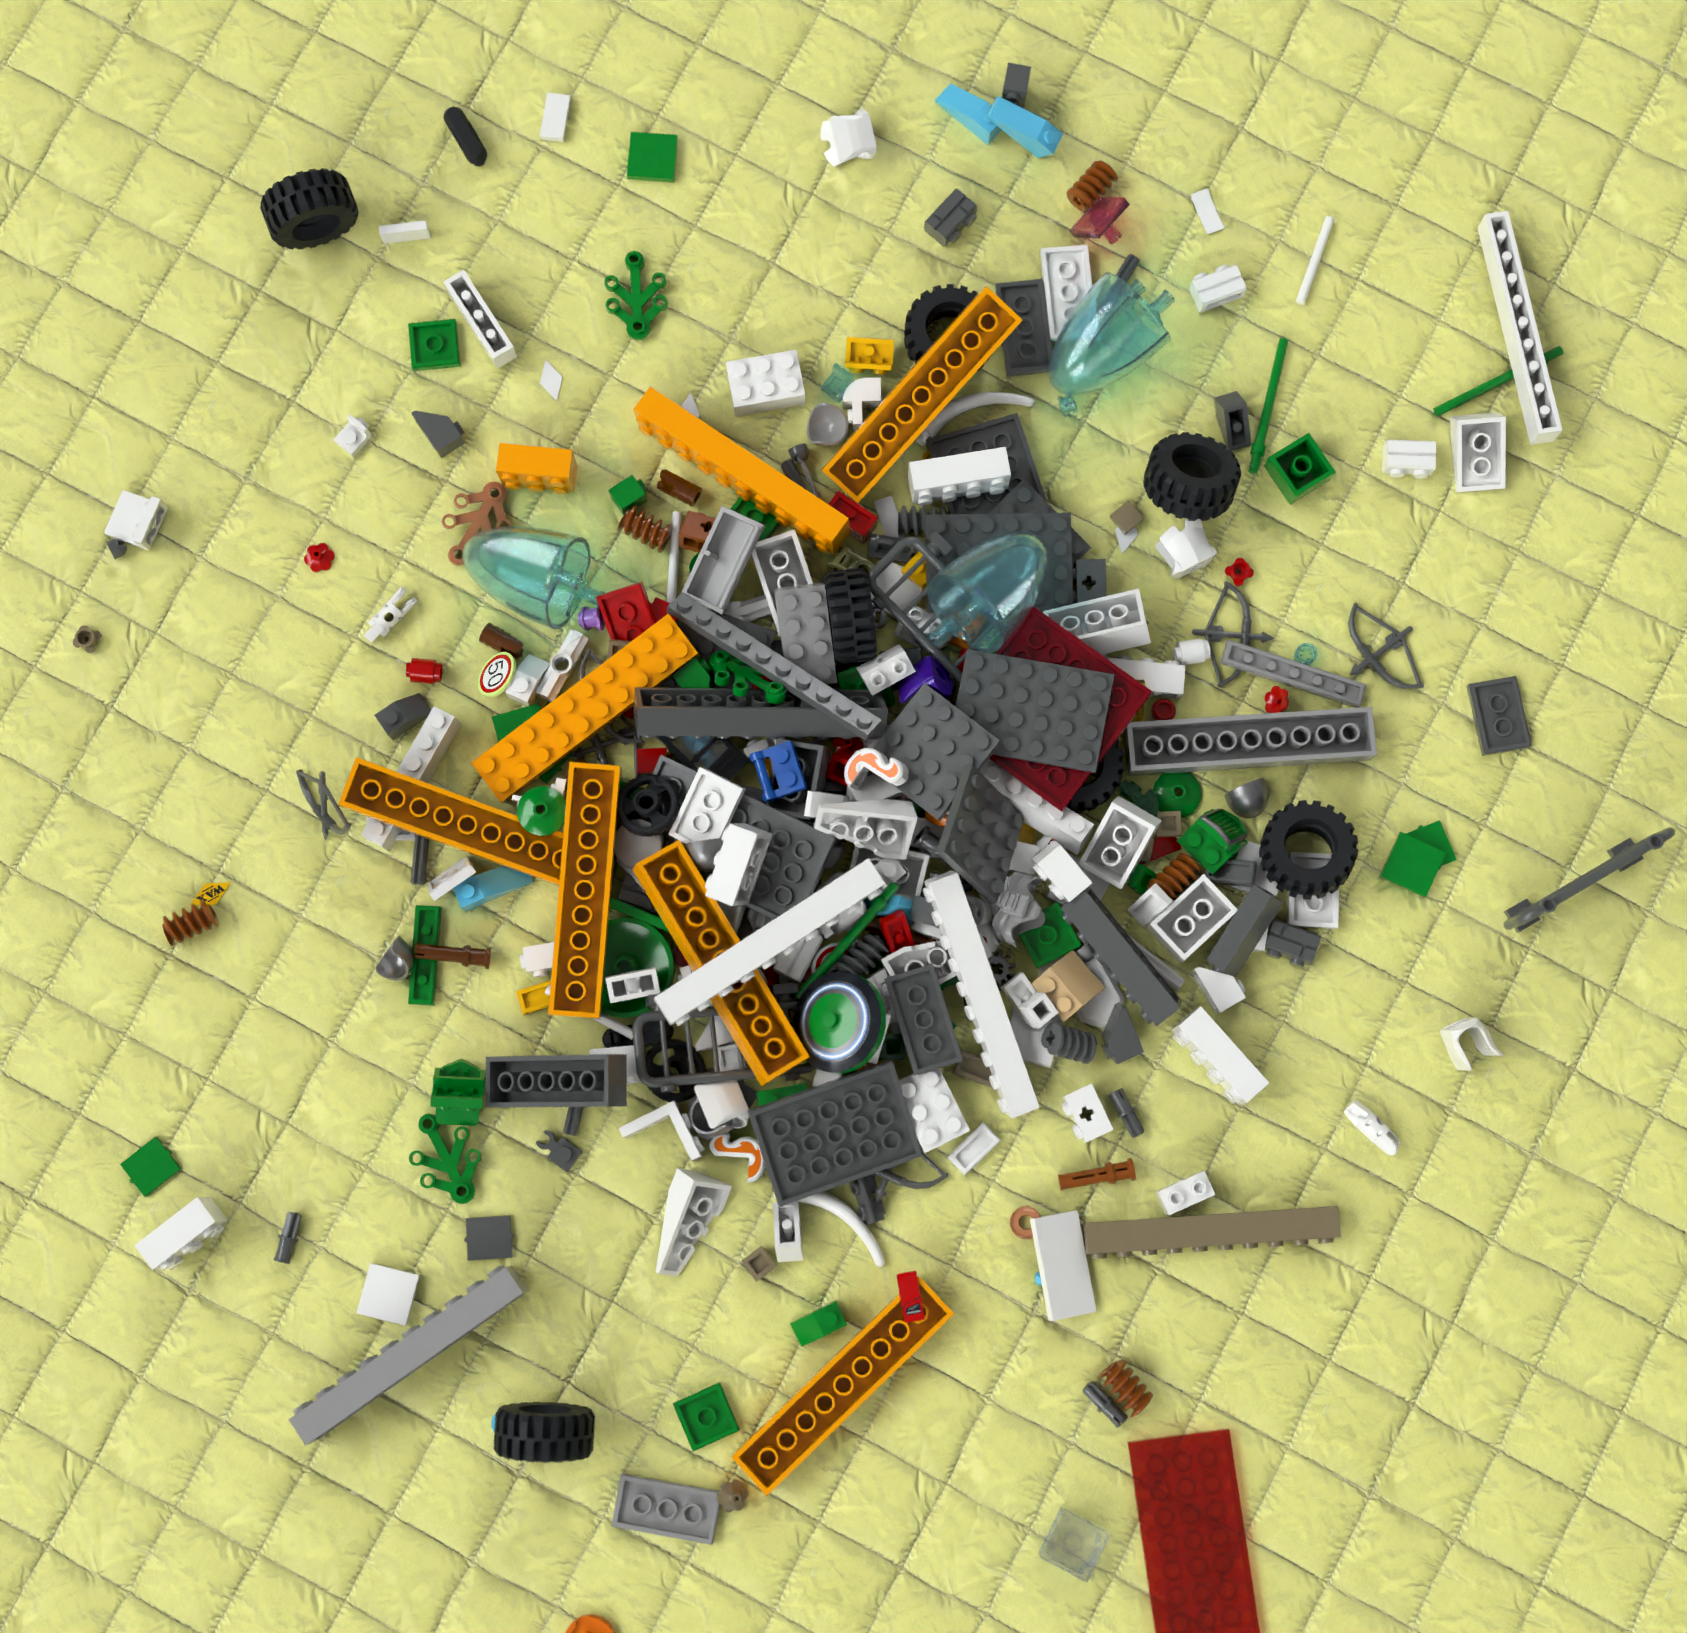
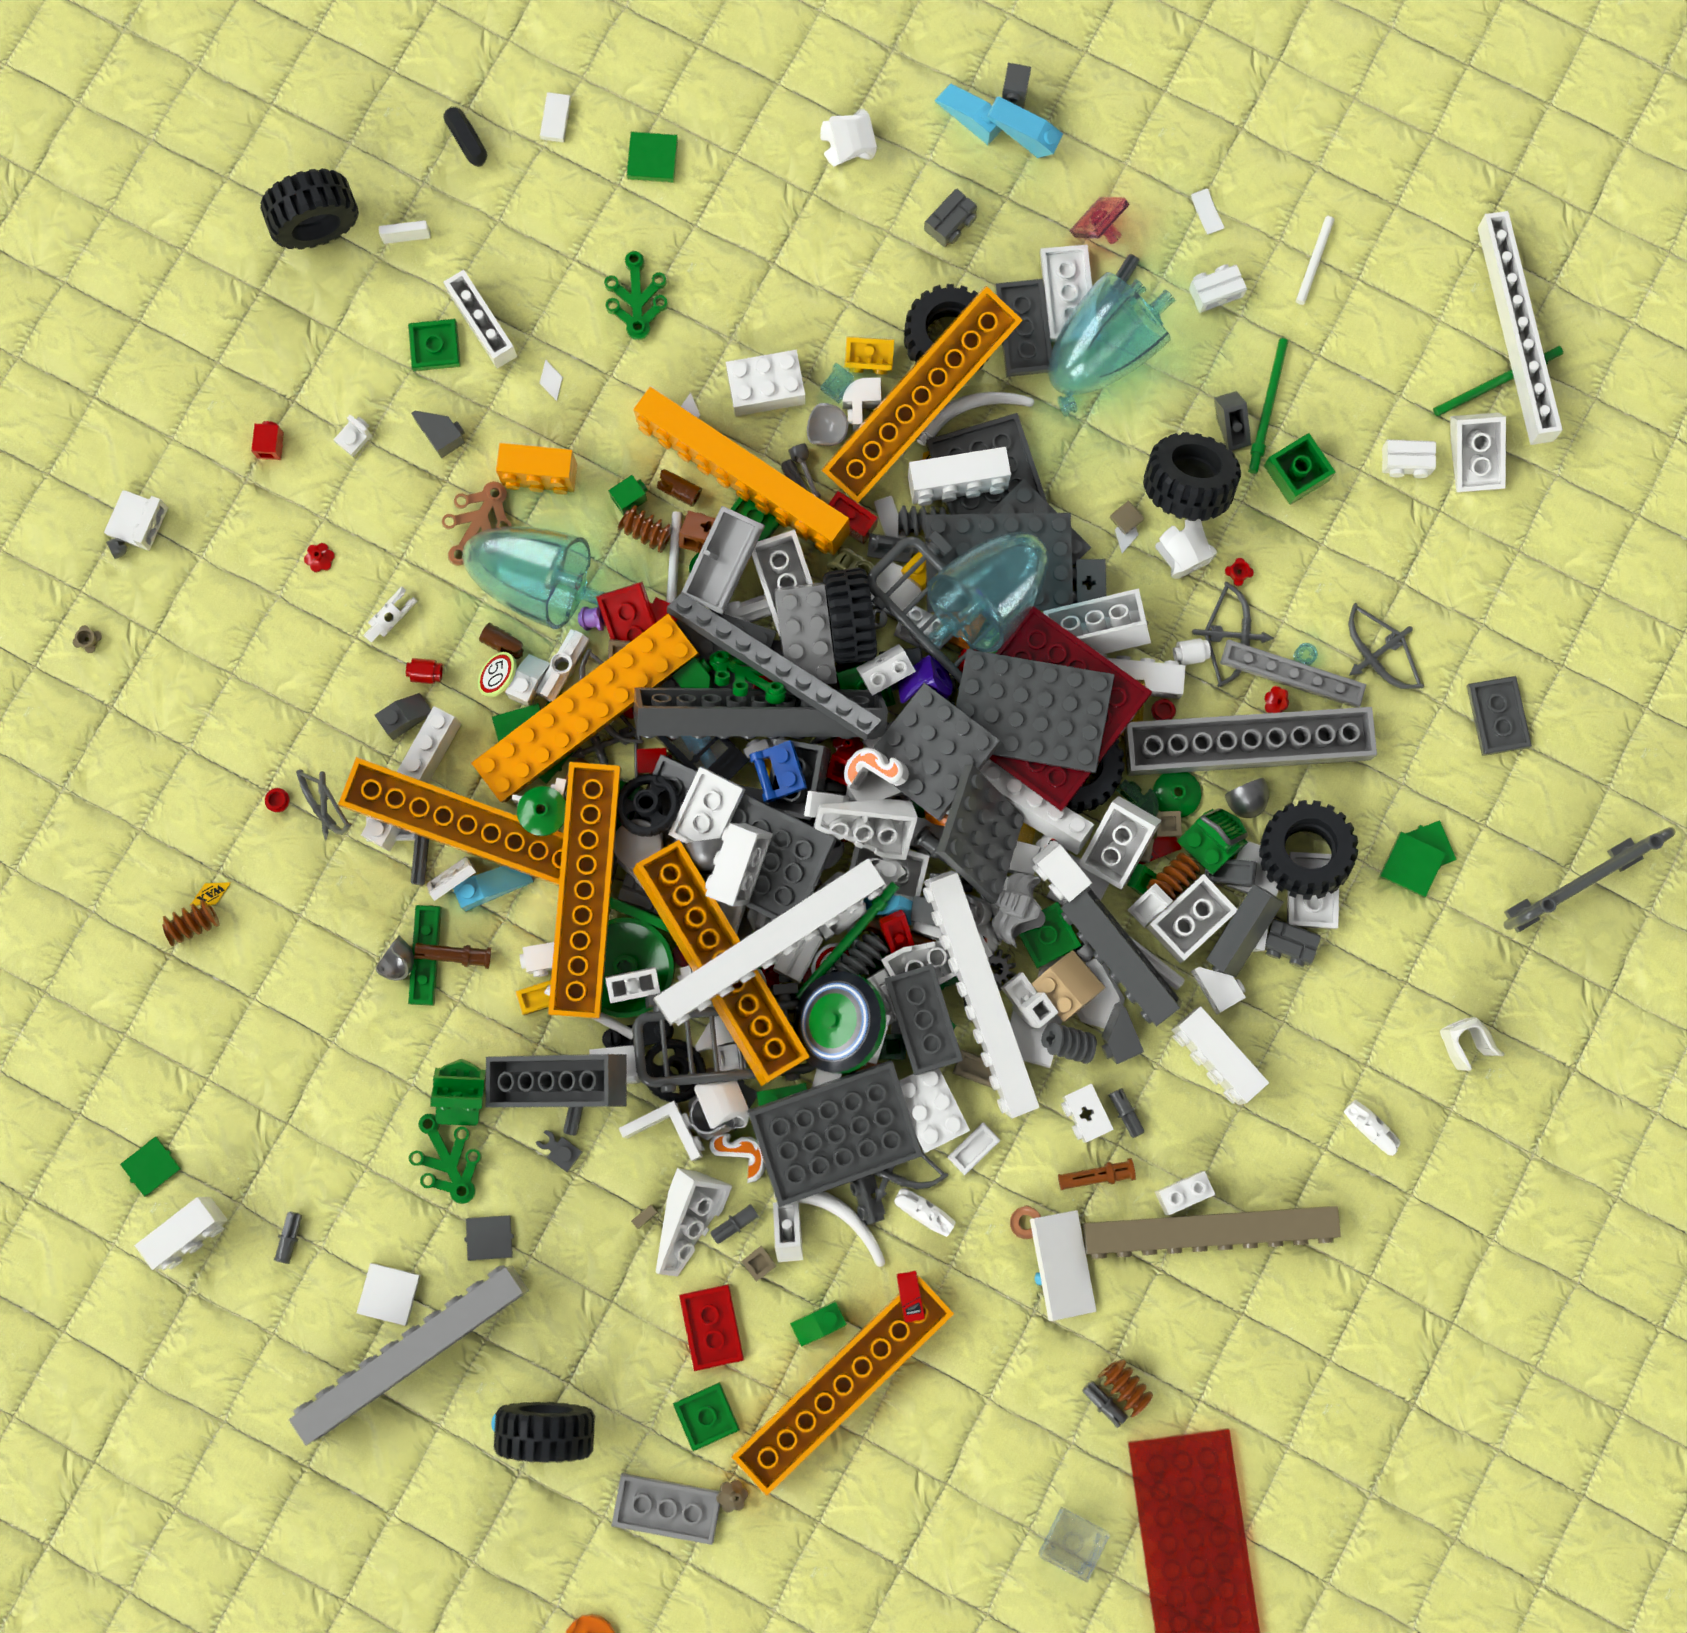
(267, 441): none -> red brick
(277, 800): none -> red plate
(644, 1216): none -> dark tan tile
(711, 1327): none -> red tile
(734, 1224): none -> dark grey axle
(924, 1212): none -> white hinge
(1091, 184): dark orange piece -> none

